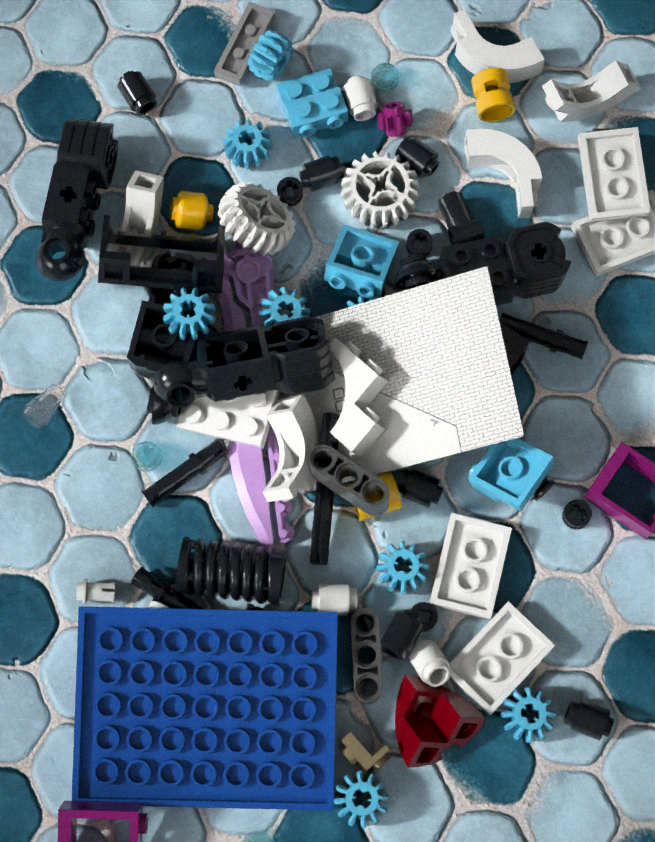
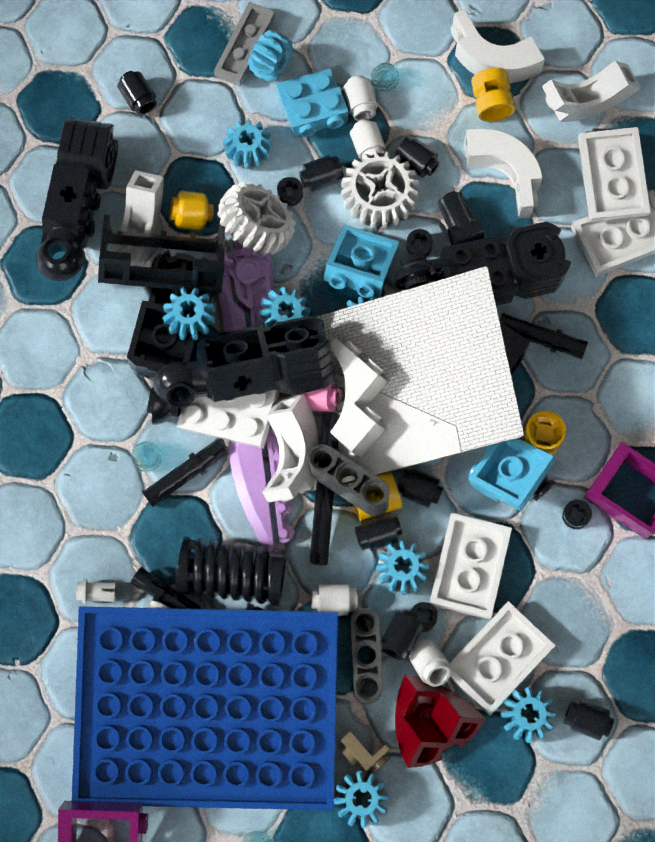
(43, 407): clear cone -> none
(324, 399): none -> bright pink brick
(367, 139): none -> white brick
(378, 532): none -> black brick
(395, 119): magenta gear -> none
(545, 431): none -> yellow wheel

